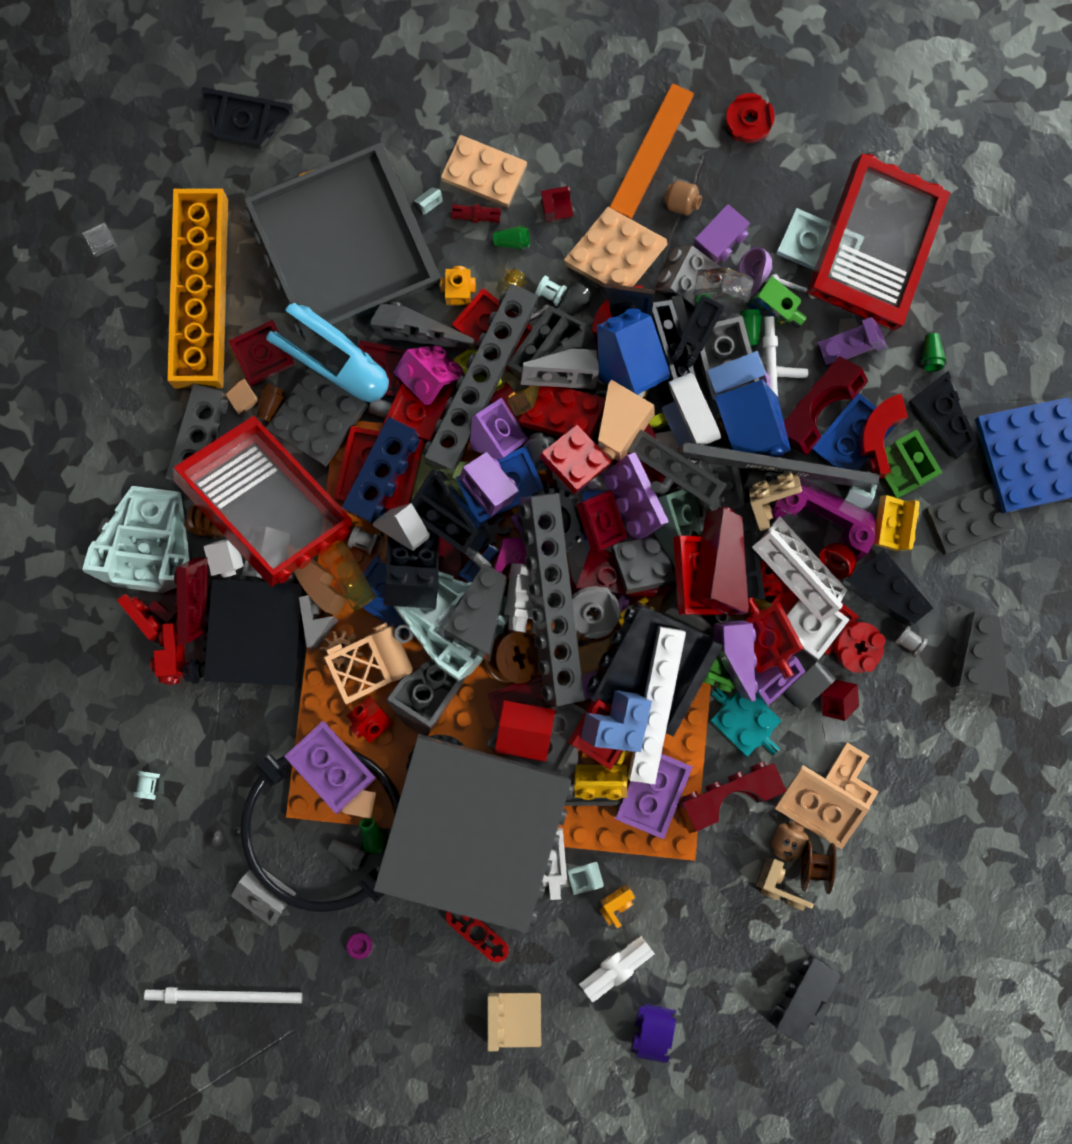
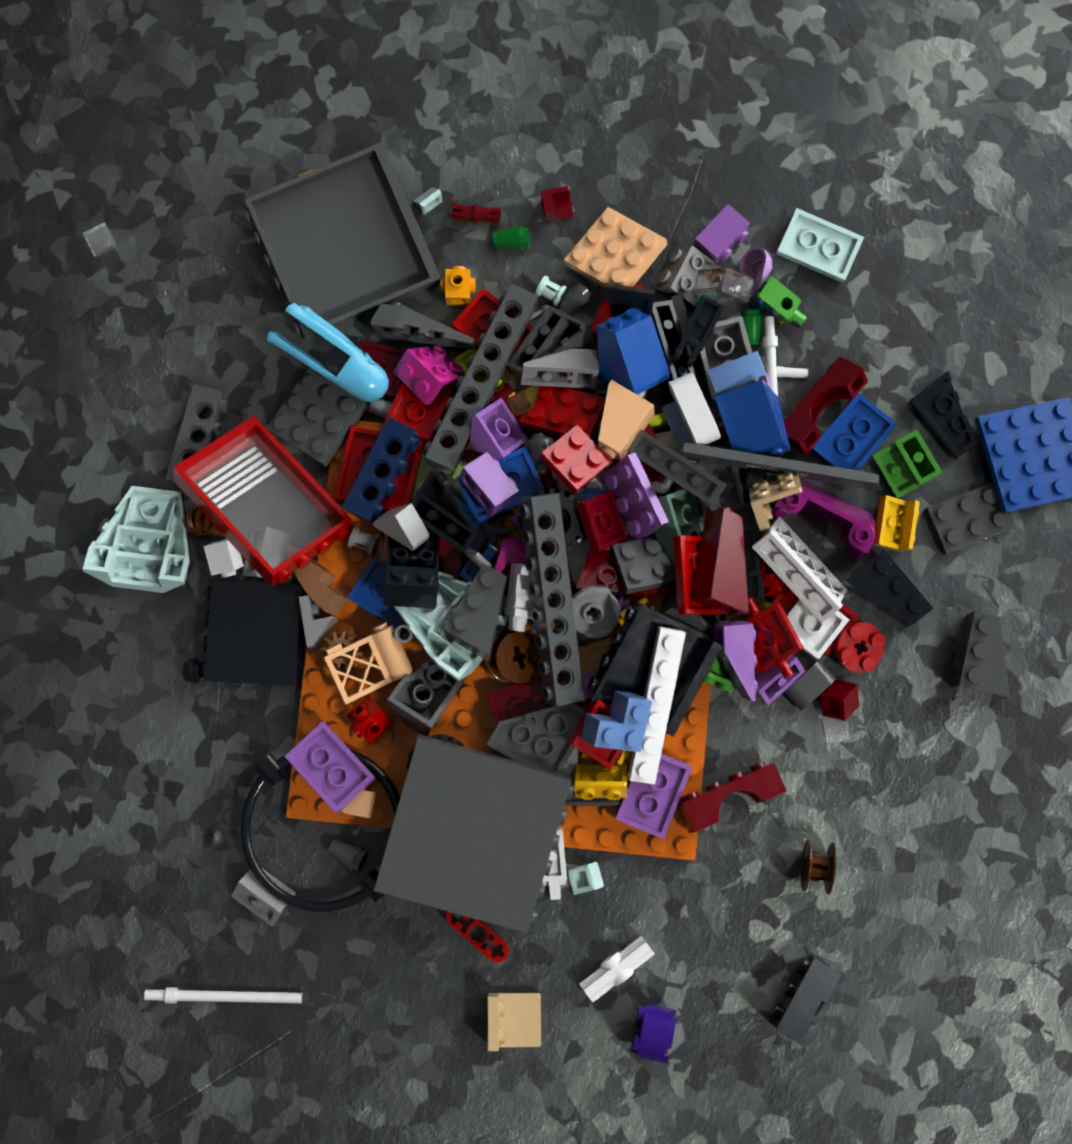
(139, 611): red plate -> none
(146, 785): light aqua bush -> none
(165, 608): dark red panel -> none
(169, 662): red plate -> none
(191, 599): dark red plate -> none
(198, 288): light orange brick -> none
(242, 397): light nougat slope -> none
(244, 118): black wing -> none
(258, 356): dark red plate -> none
(269, 401): reddish brown cone -> none
(349, 576): clear yellow plate -> none
(359, 945): magenta tile -> none
(372, 836): green cone -> none
(484, 171): light nougat plate -> none
(515, 277): clear yellow plate -> none
(525, 731): red slope -> none
(618, 900): light orange bracket -> none
(652, 151): orange tile -> none
(682, 197): medium nougat head -> none
(745, 722): teal plate -> none
(759, 108): red plate -> none
(774, 873): tan bracket -> none
(789, 841): medium nougat head -> none
(792, 285): white hinge -> none
(822, 807): light nougat plate -> none
(838, 559): red hair -> none
(845, 772): light nougat plate -> none
(853, 342): medium lavender bracket -> none
(861, 496): light aqua slope -> none
(872, 435): red arch -> none
(878, 242): window -> none
(911, 641): light grey bush -> none
(933, 353): green cone -> none

